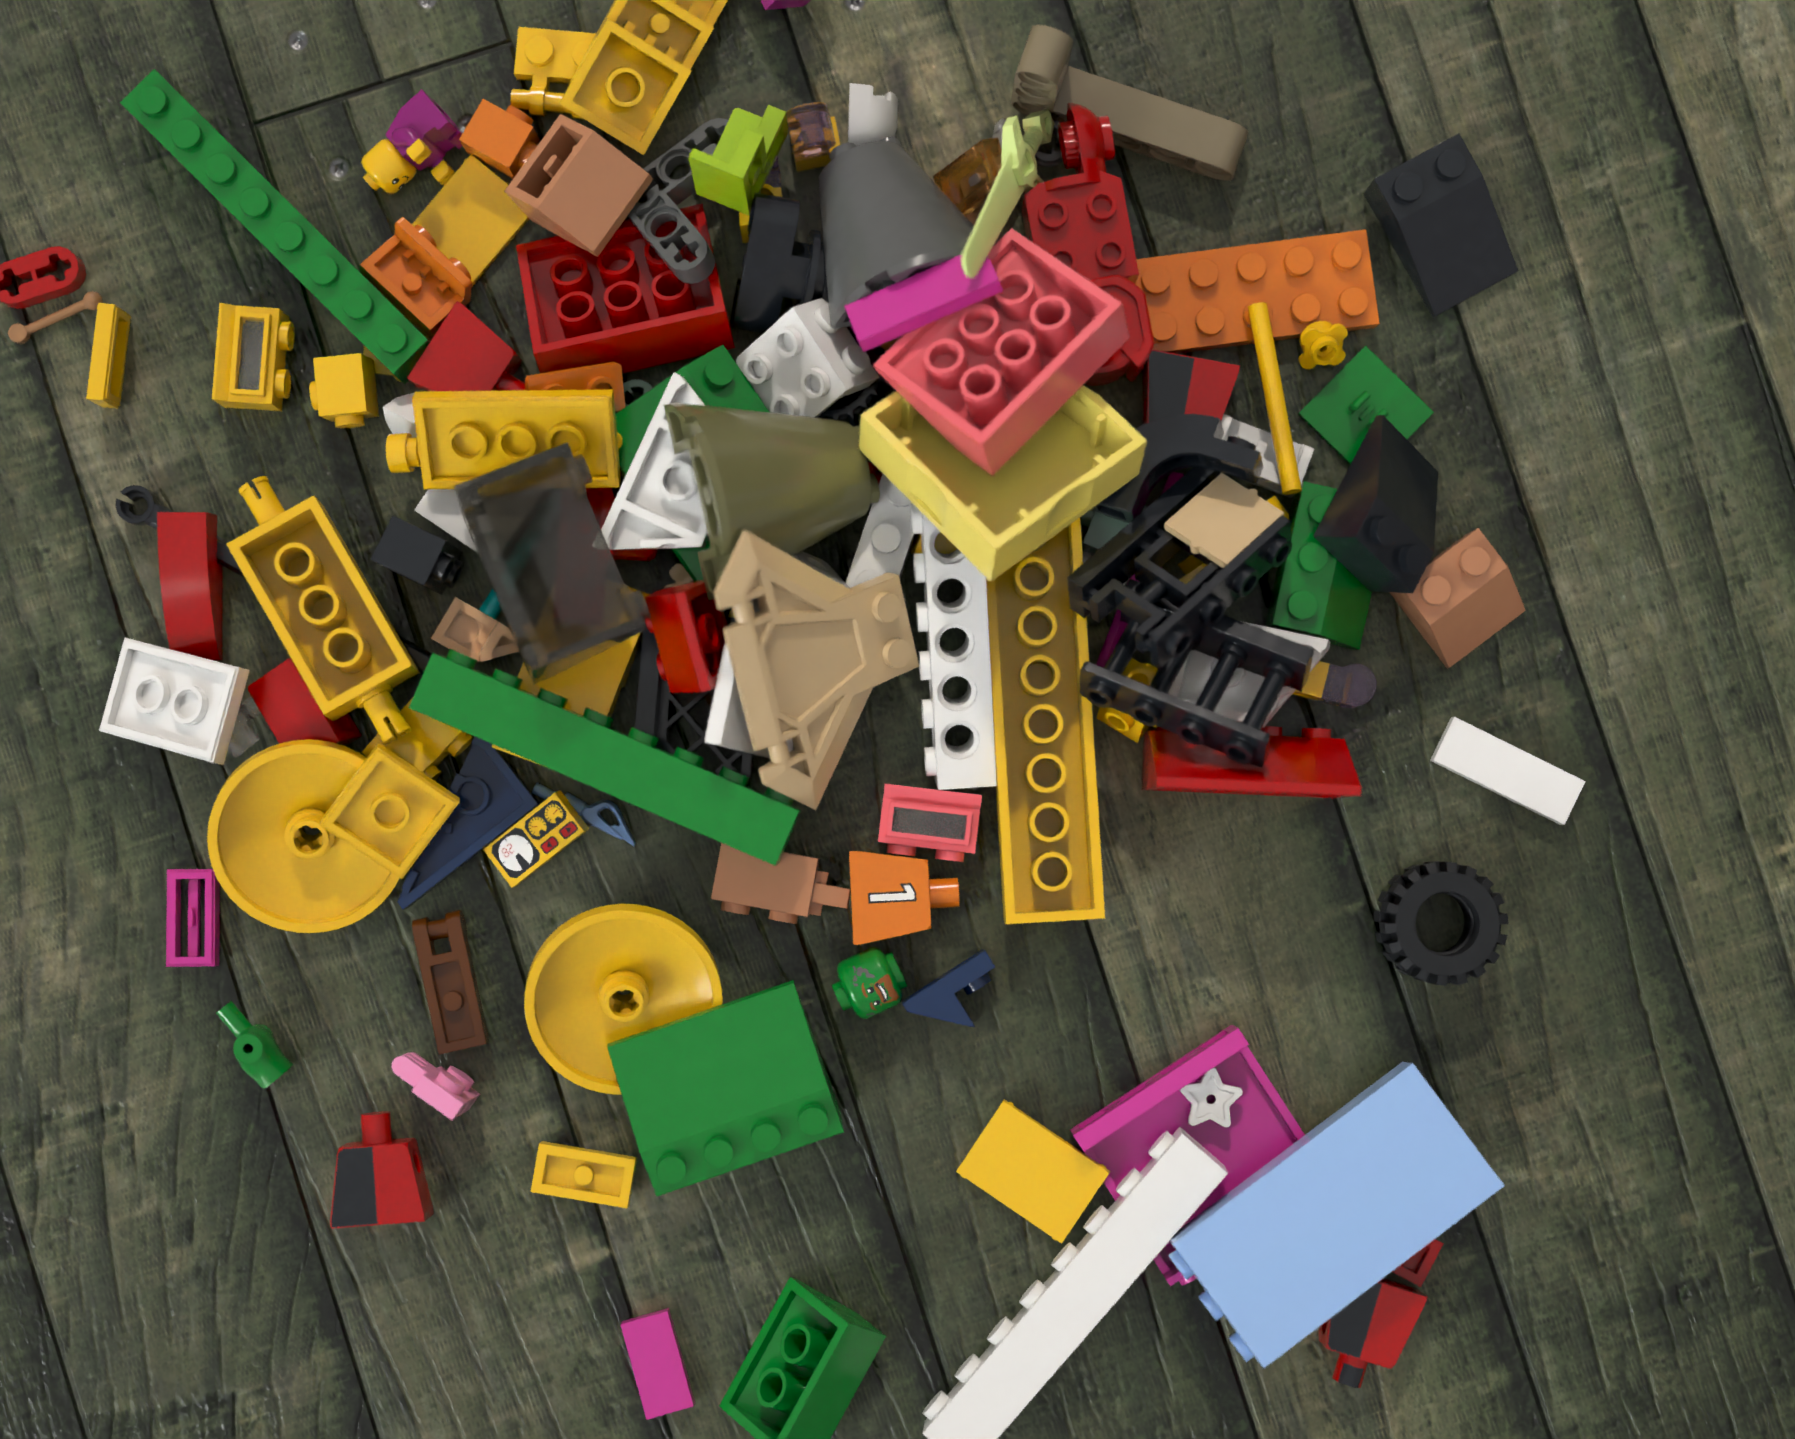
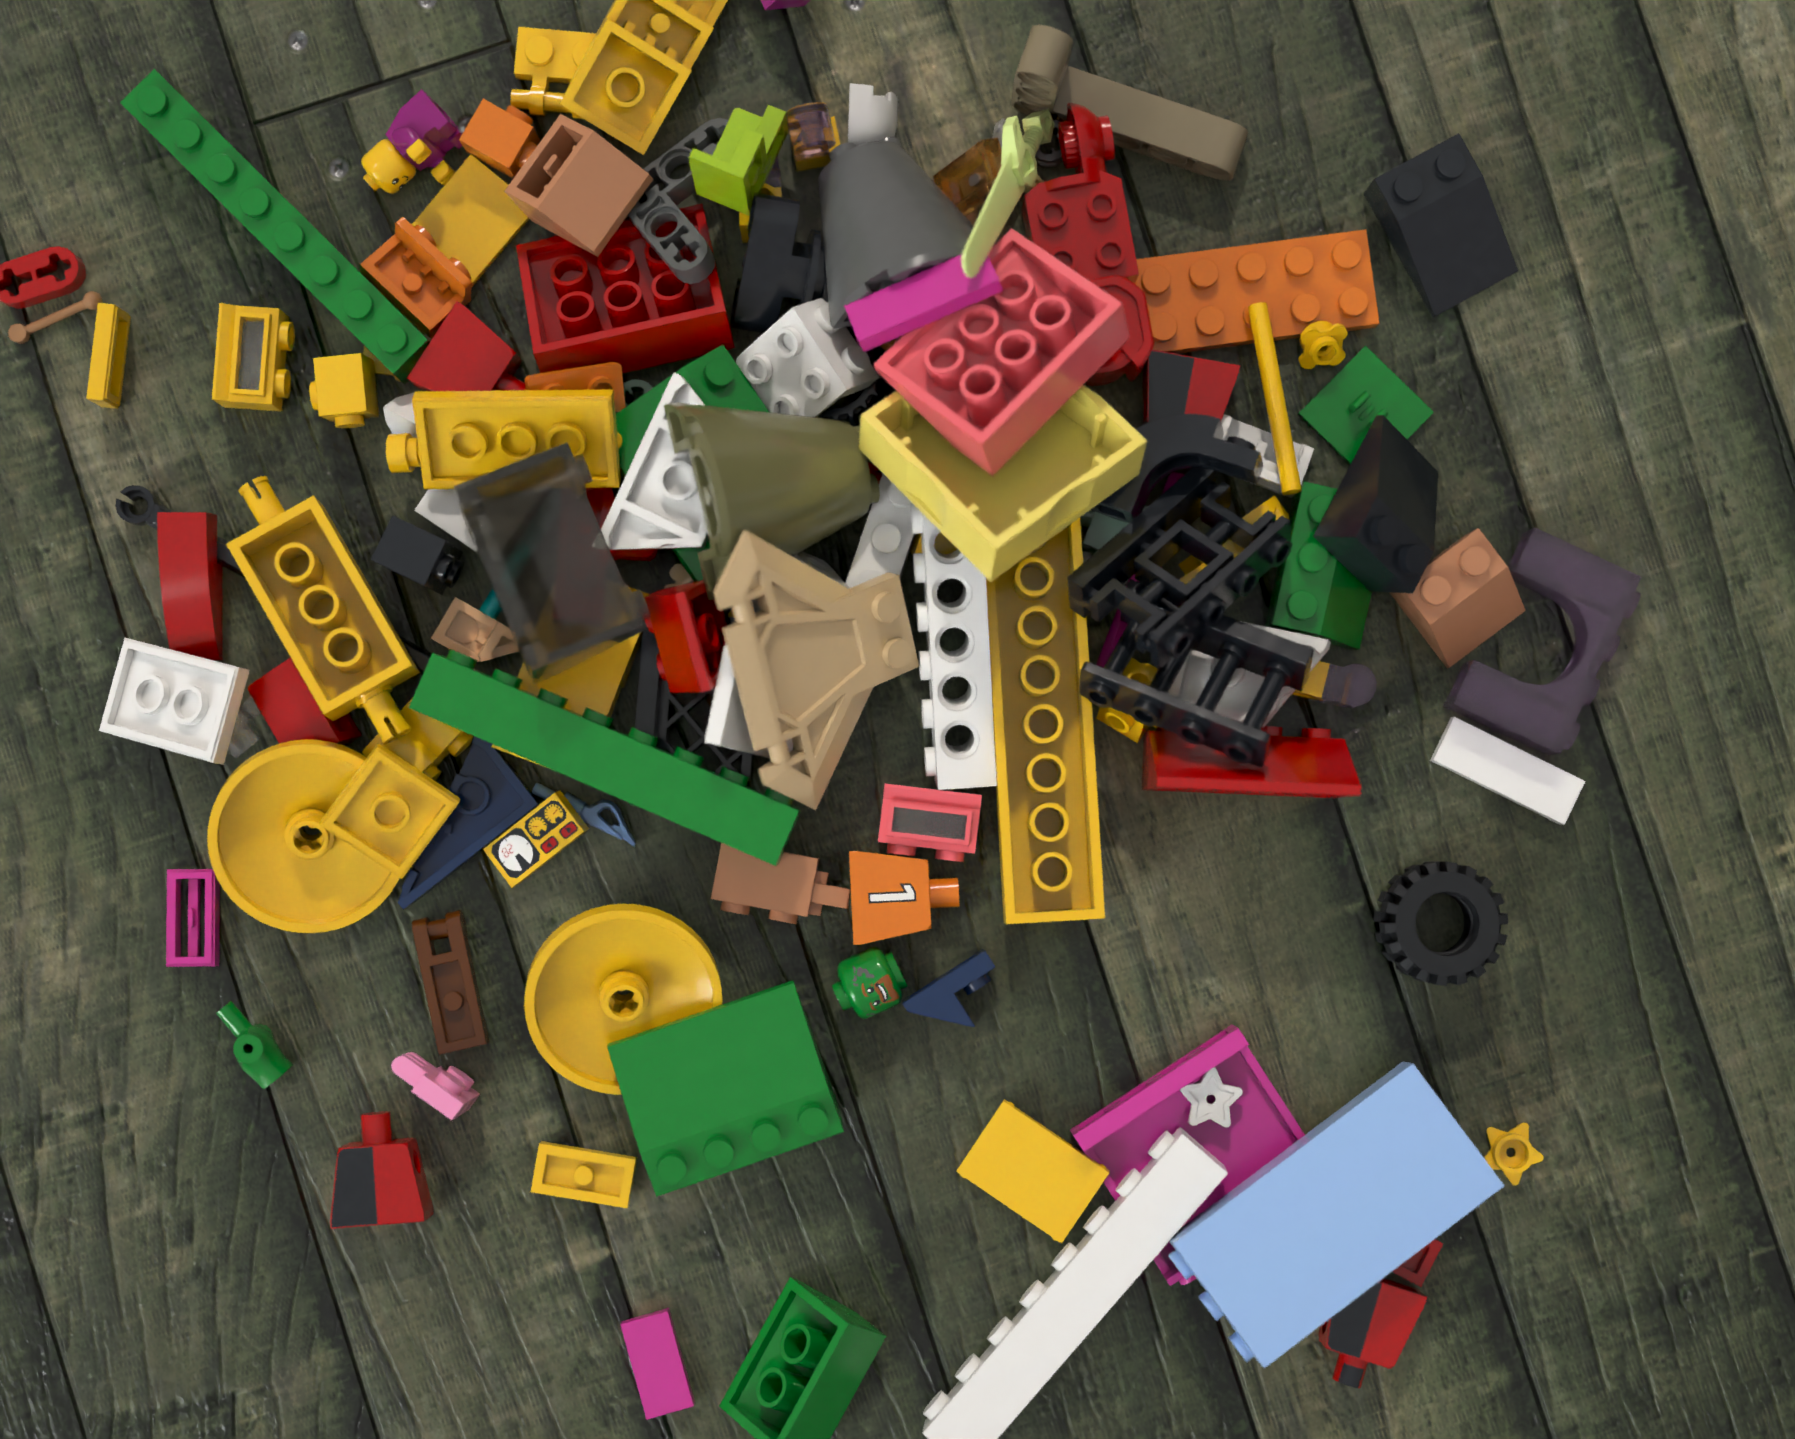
(1222, 520): tan piece -> none
(1524, 1152): none -> yellow plate
(1595, 600): none -> clear purple arch

